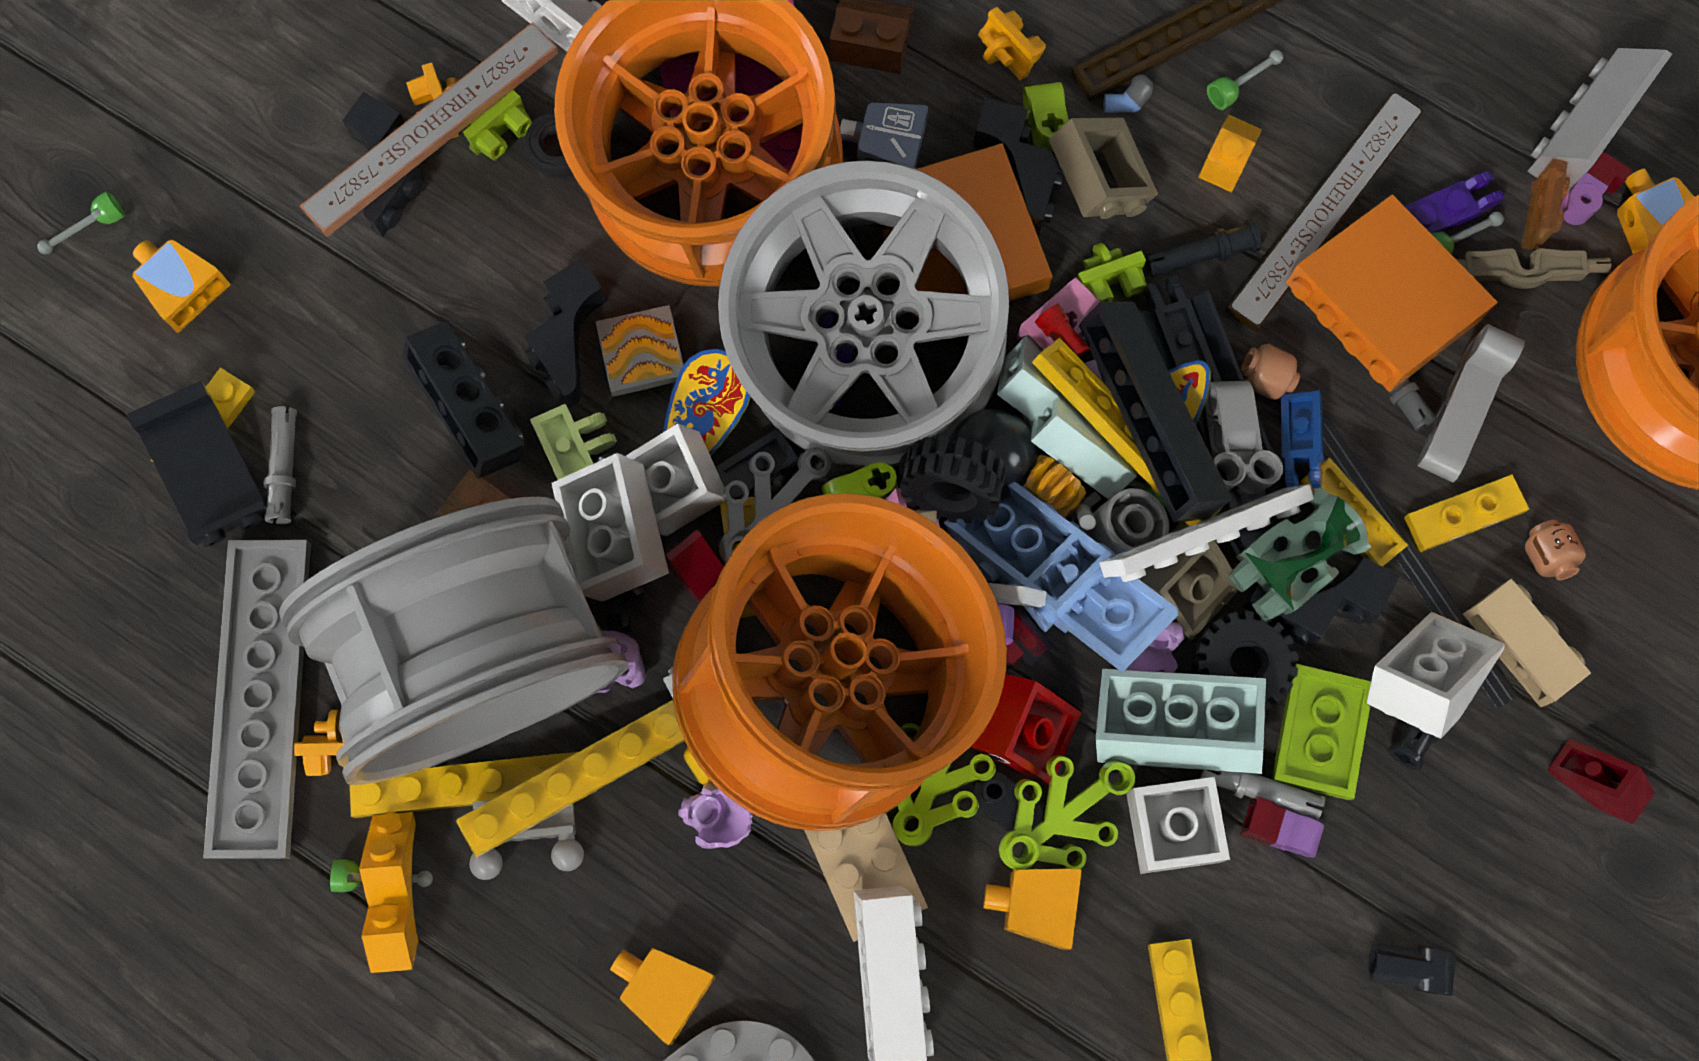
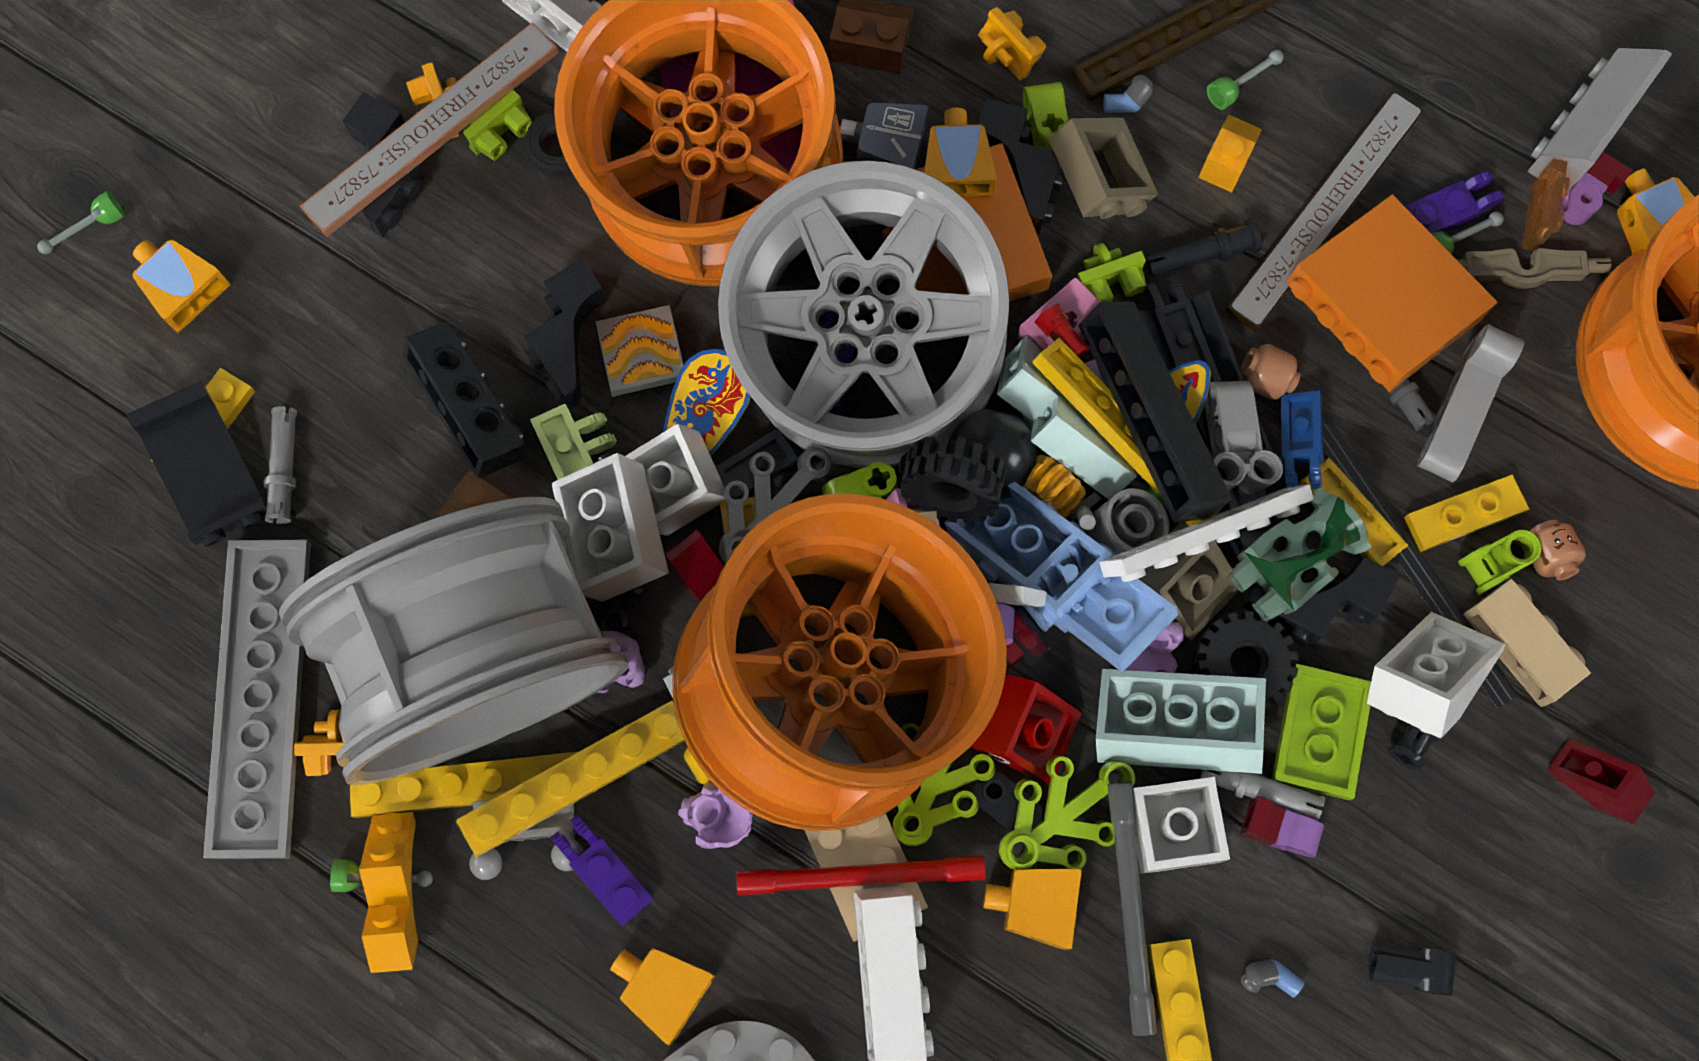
(604, 873): none -> dark purple hinge
(949, 869): none -> red piece
(961, 156): none -> light orange torso
(1140, 998): none -> dark grey piece
(1268, 973): none -> dark grey arm
(1496, 563): none -> lime piece

